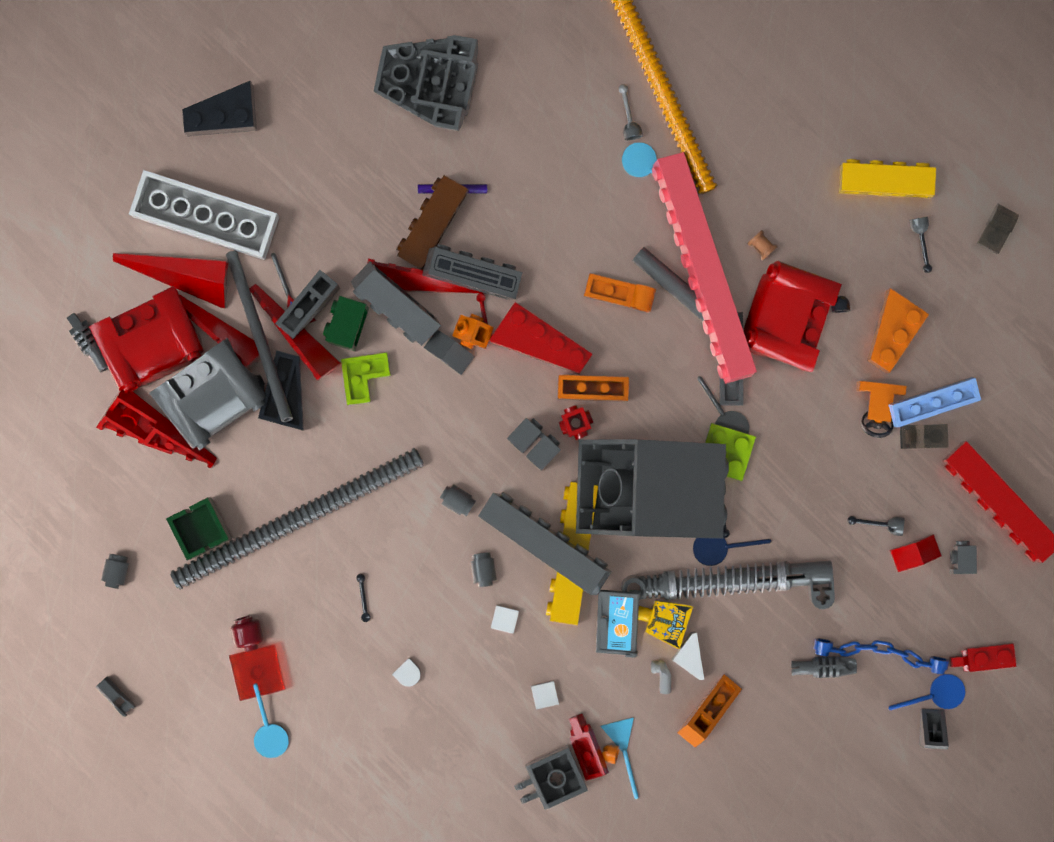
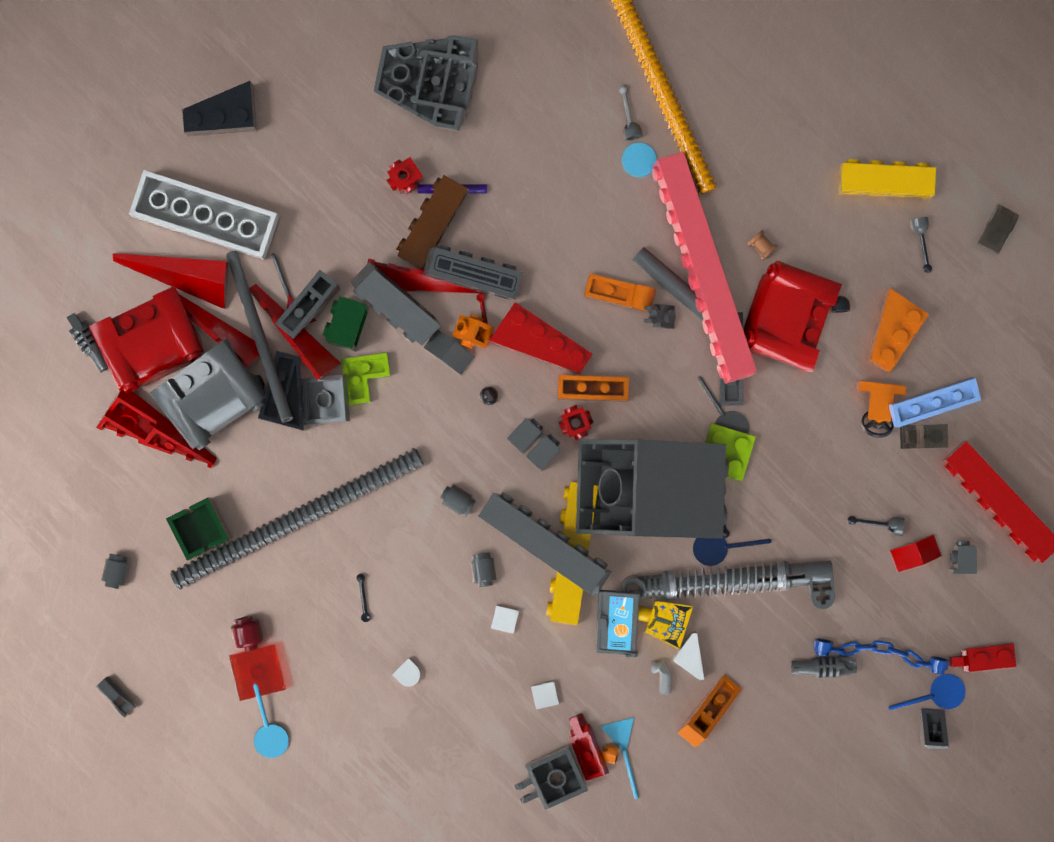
(325, 399): none -> dark grey plate
(408, 168): none -> red brick
(493, 392): none -> black hinge
(661, 316): none -> dark grey plate

